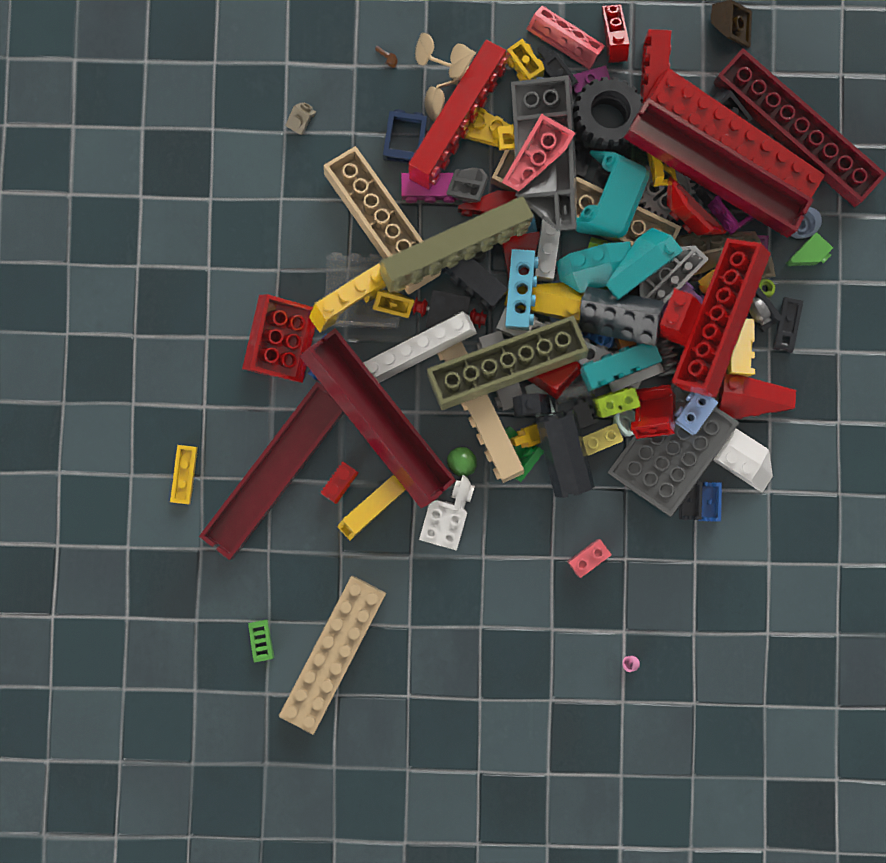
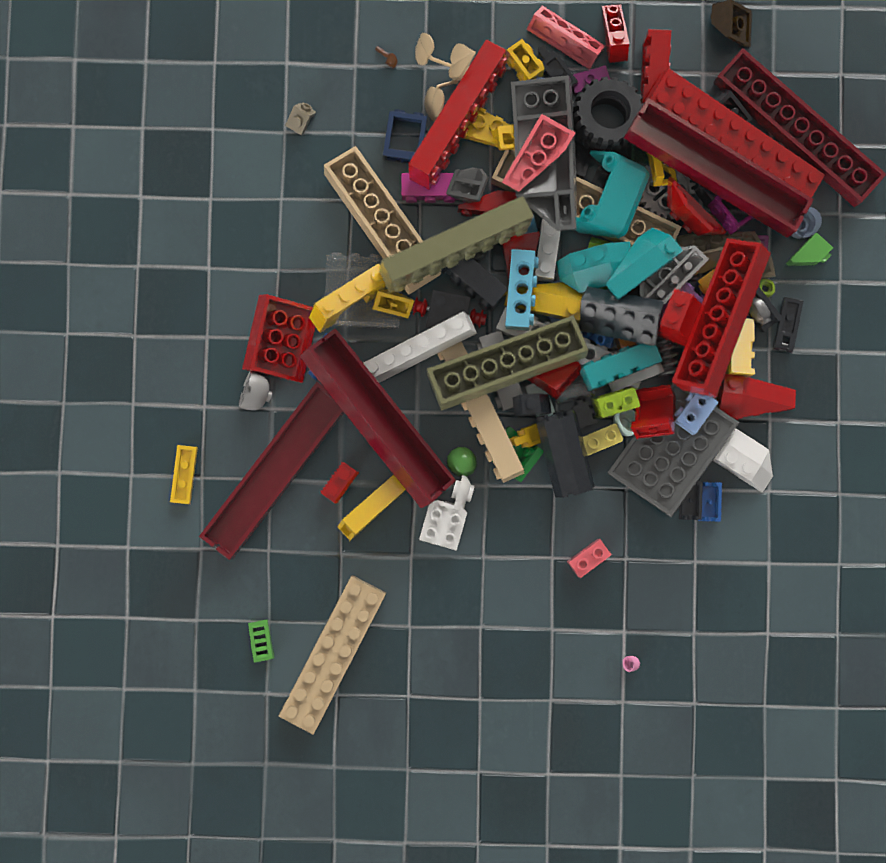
(255, 392): none -> light grey cylinder

